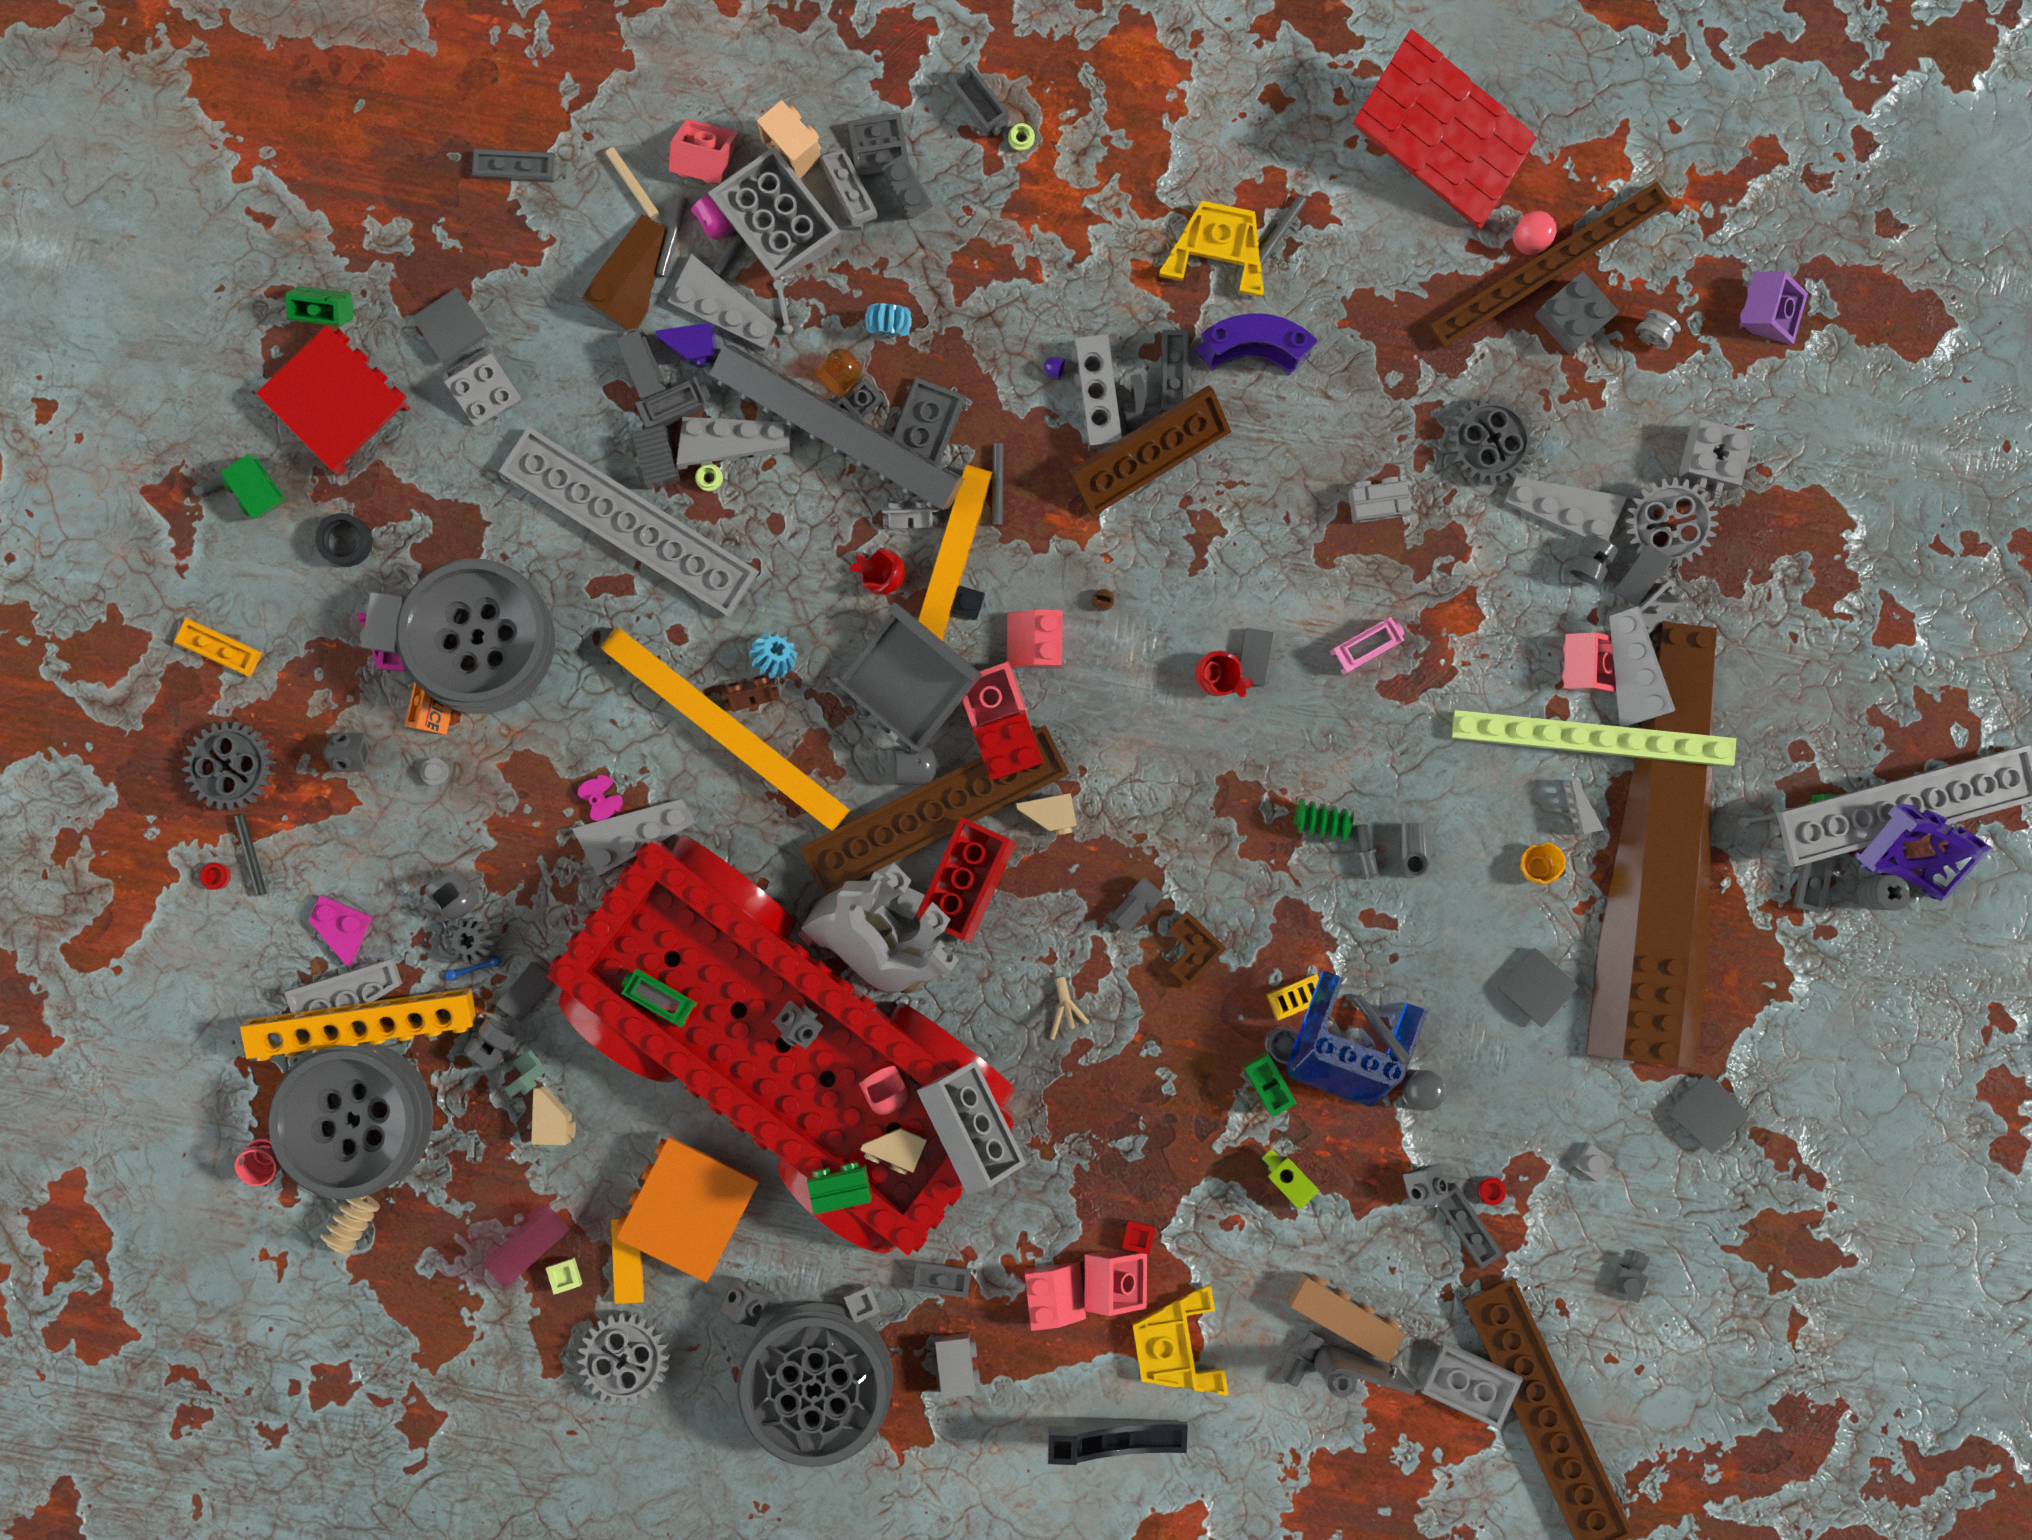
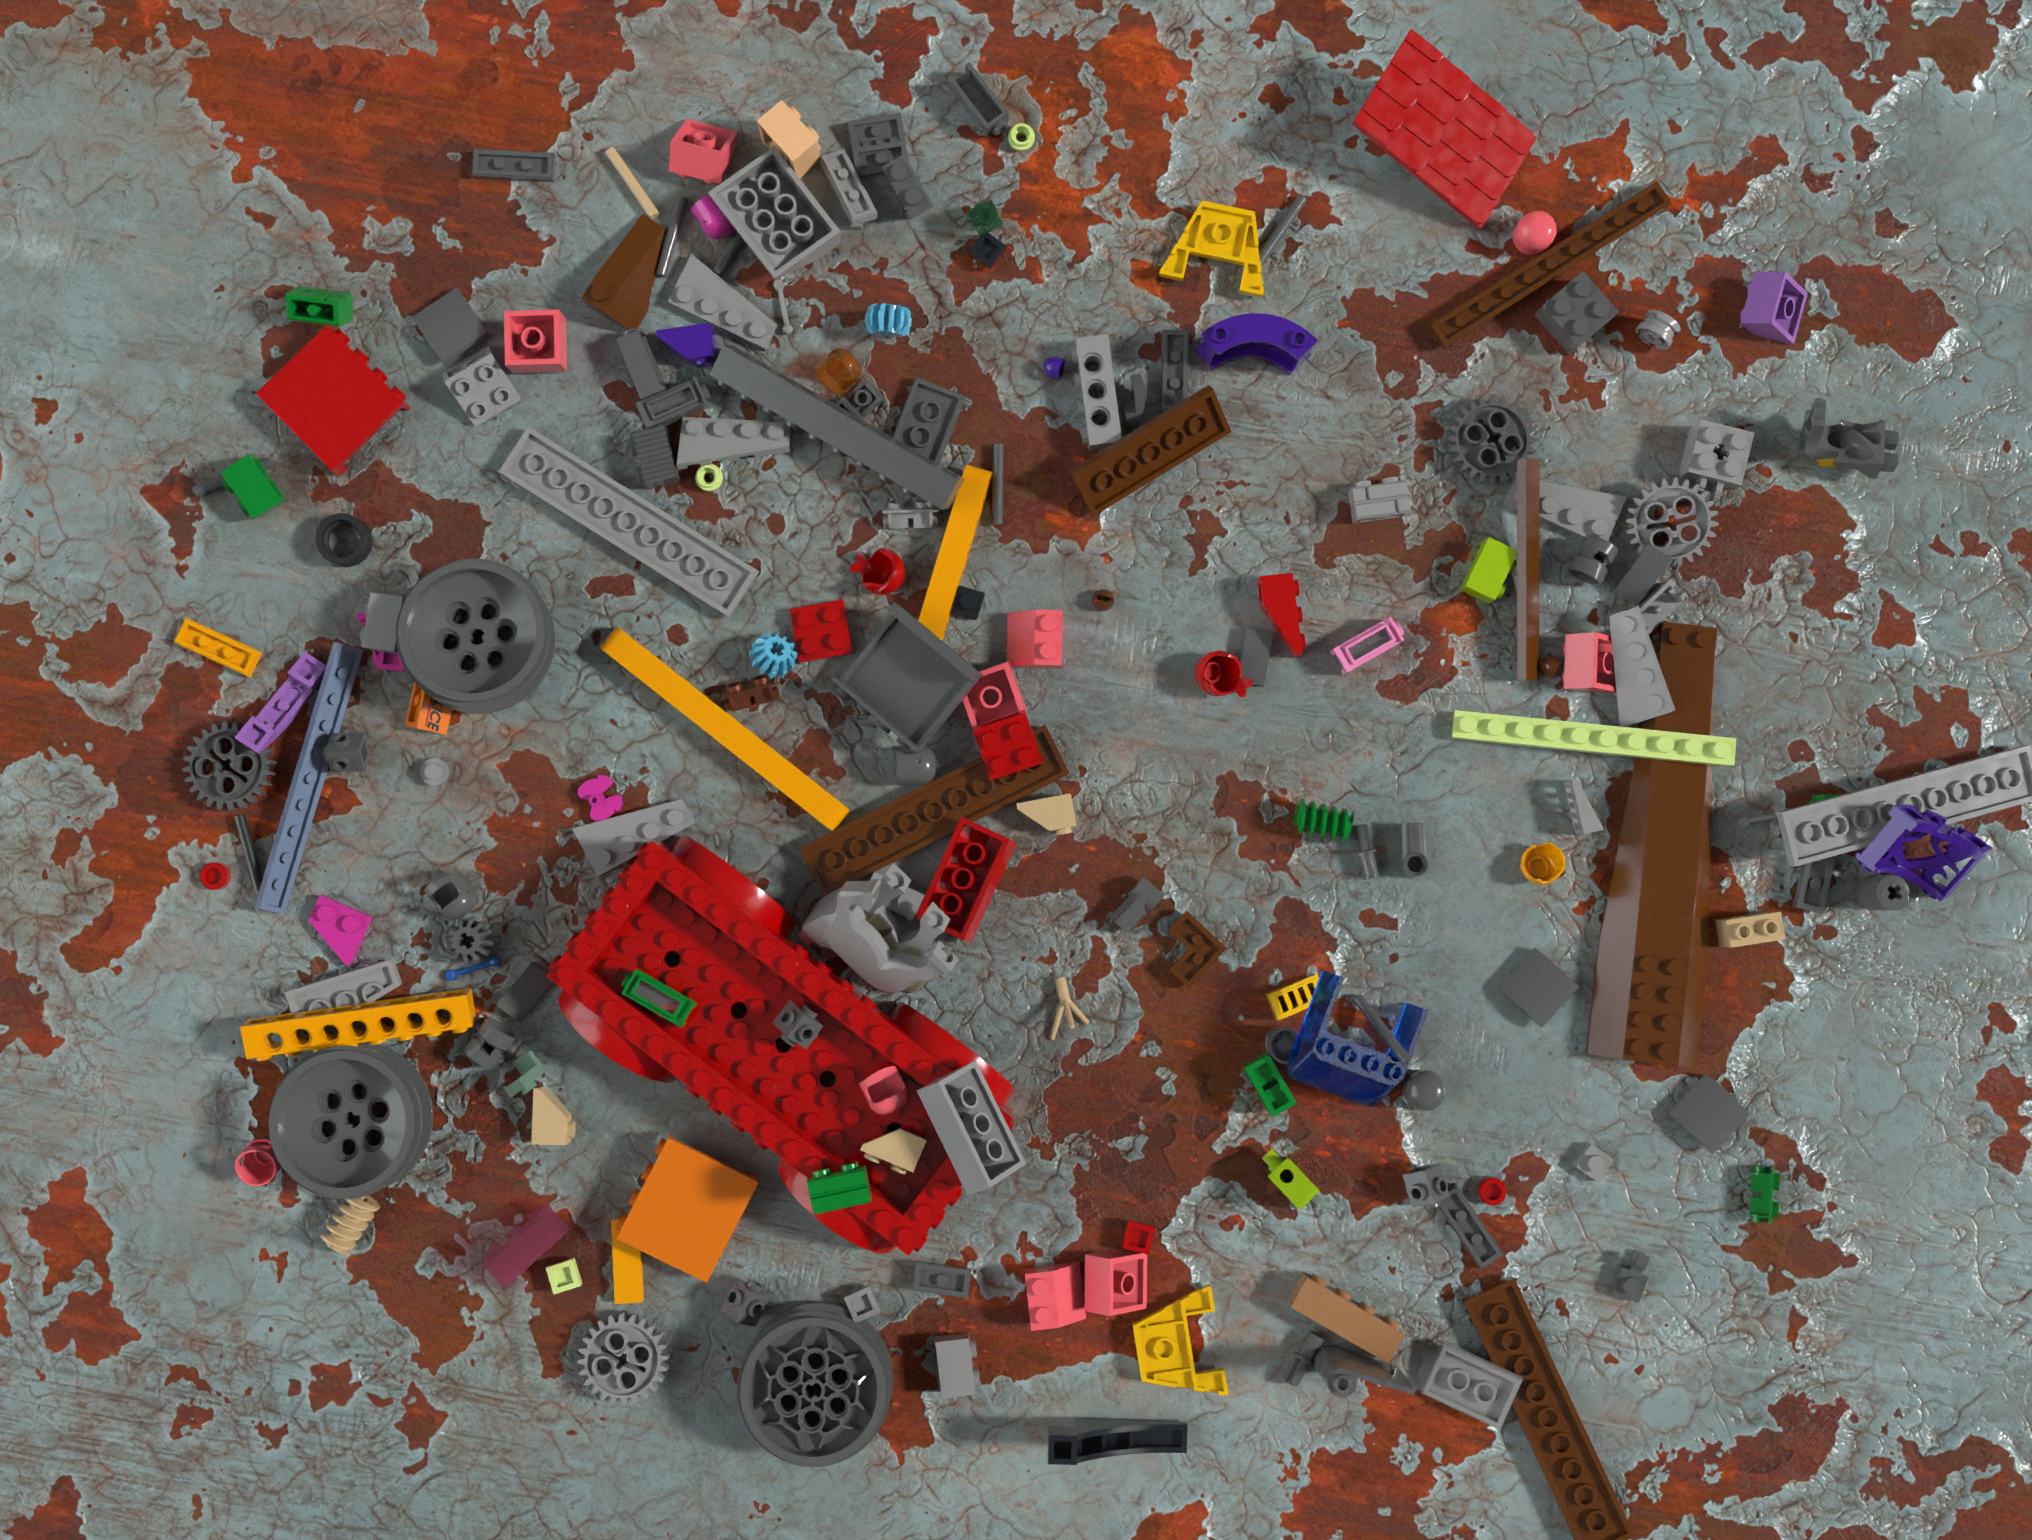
(284, 705): none -> medium lavender slope
(308, 779): none -> sand blue plate
(535, 341): none -> coral brick
(821, 631): none -> red plate
(984, 218): none -> clear green bracket
(987, 250): none -> black plate
(1278, 602): none -> red slope
(1490, 570): none -> lime brick
(1528, 568): none -> reddish brown tile
(1550, 665): none -> reddish brown hinge
(1750, 929): none -> tan brick
(1765, 1205): none -> green hinge
(1859, 447): none -> dark grey hips

